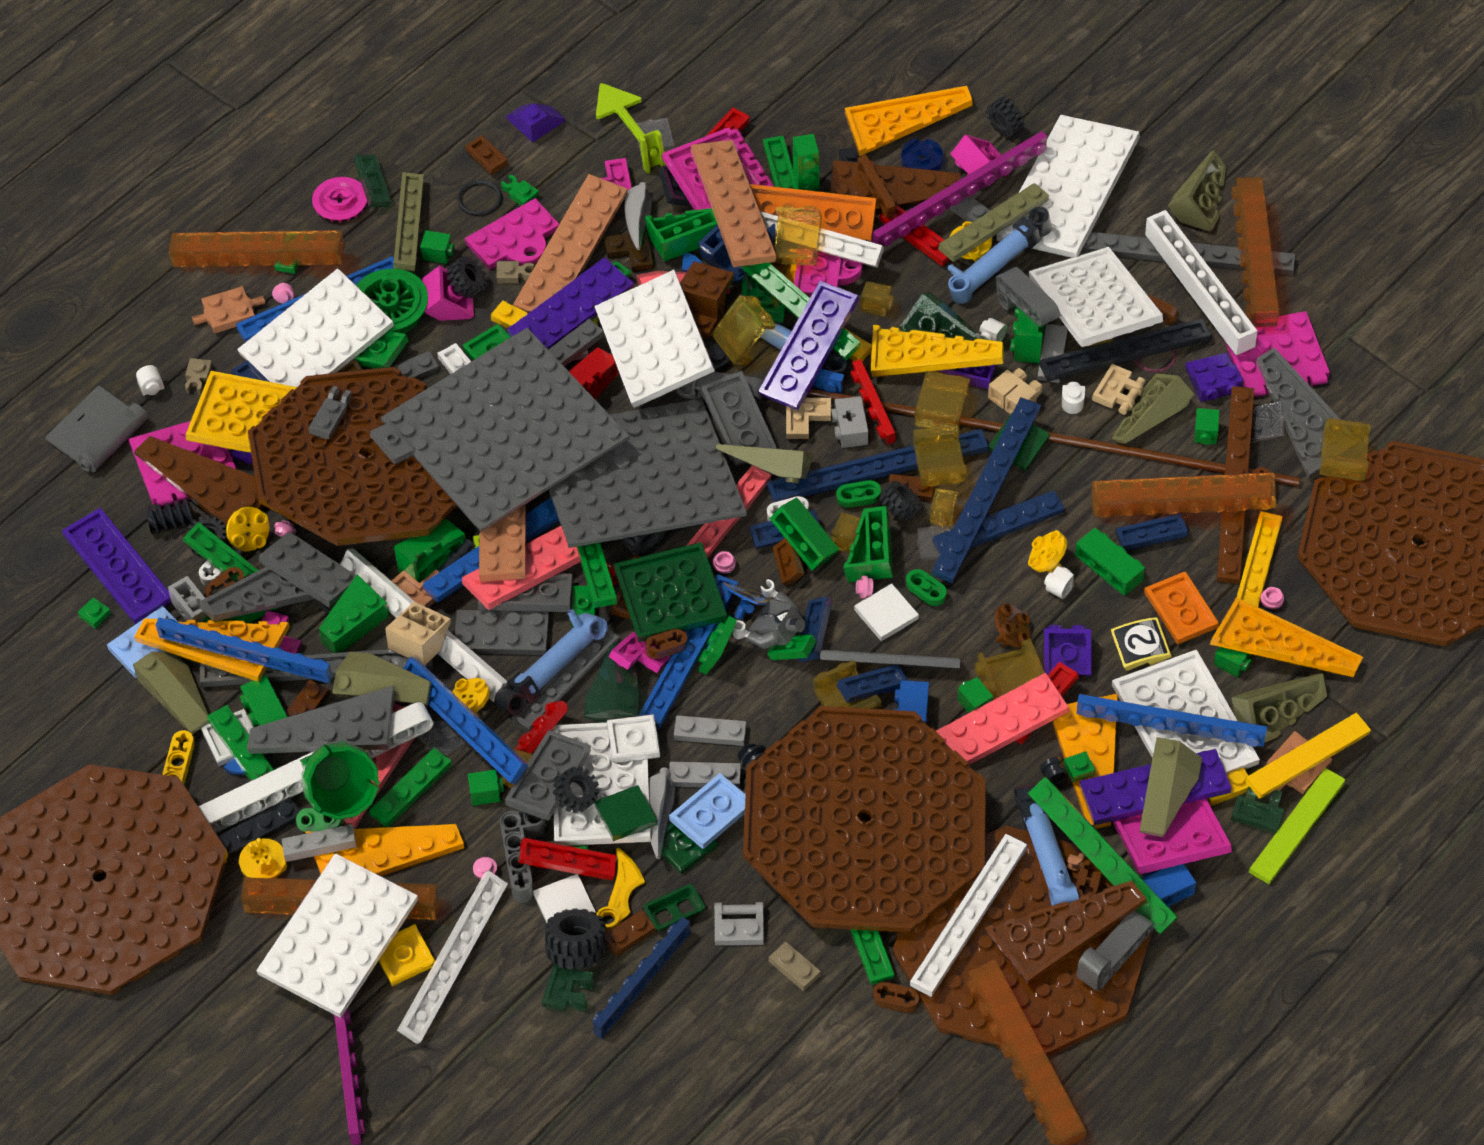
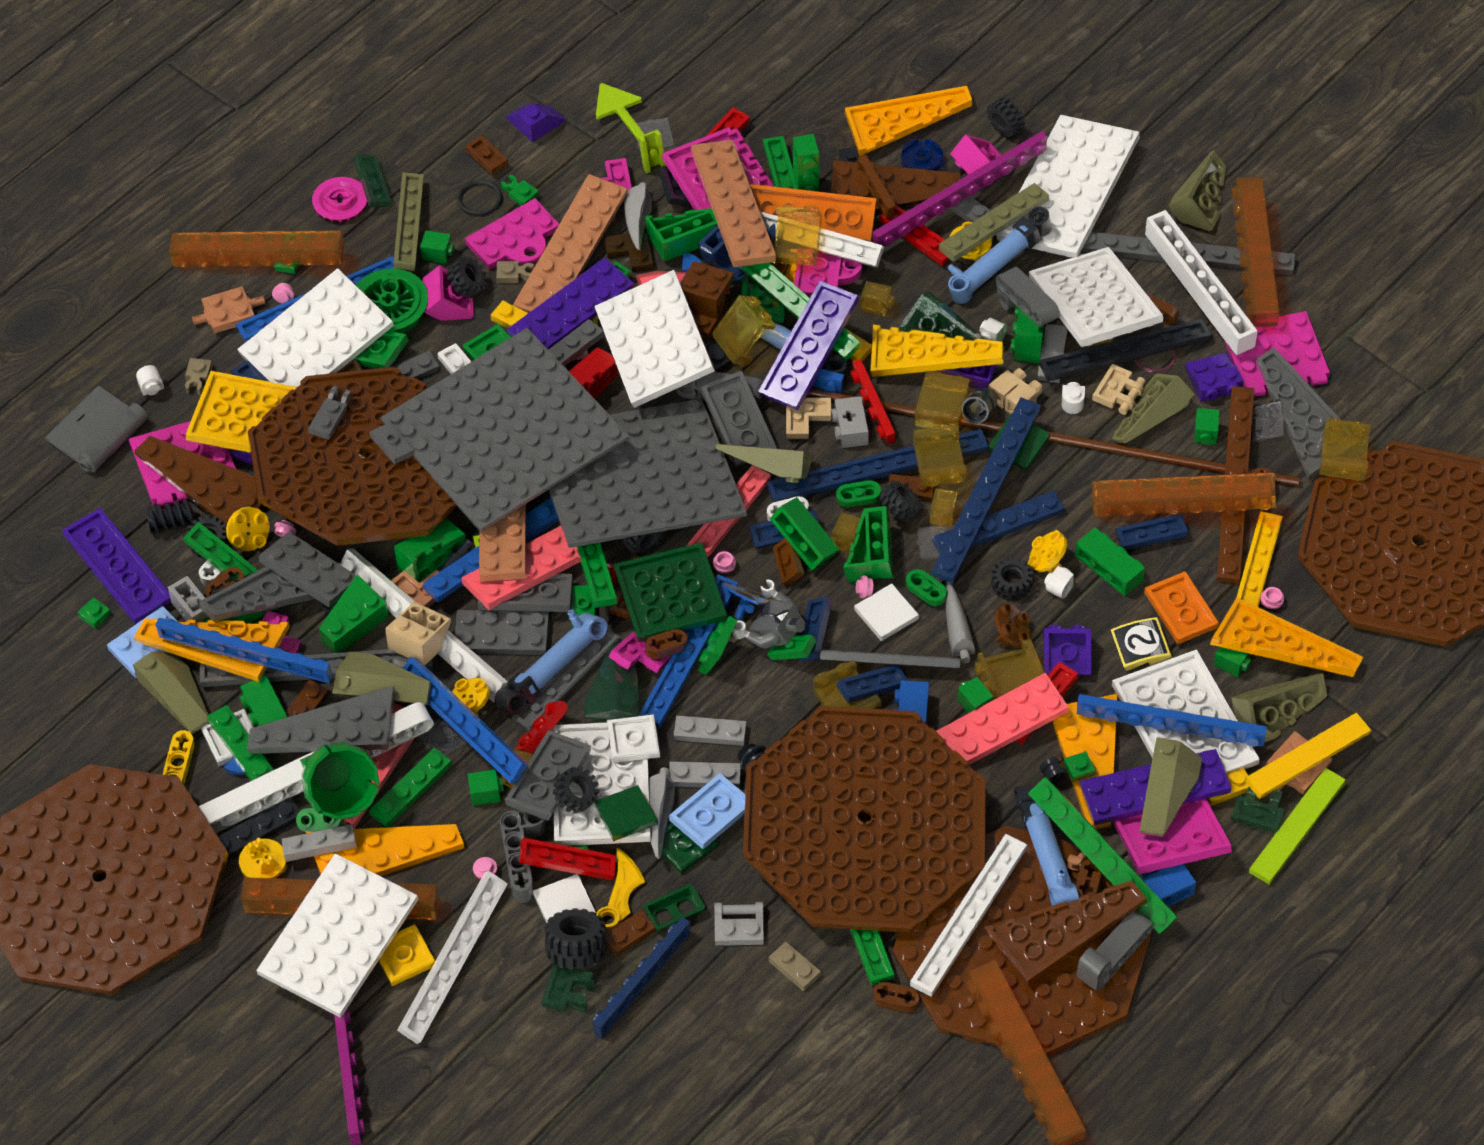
(958, 628): none -> light grey piece
(979, 405): none -> black wheel
(1012, 589): none -> black tyre

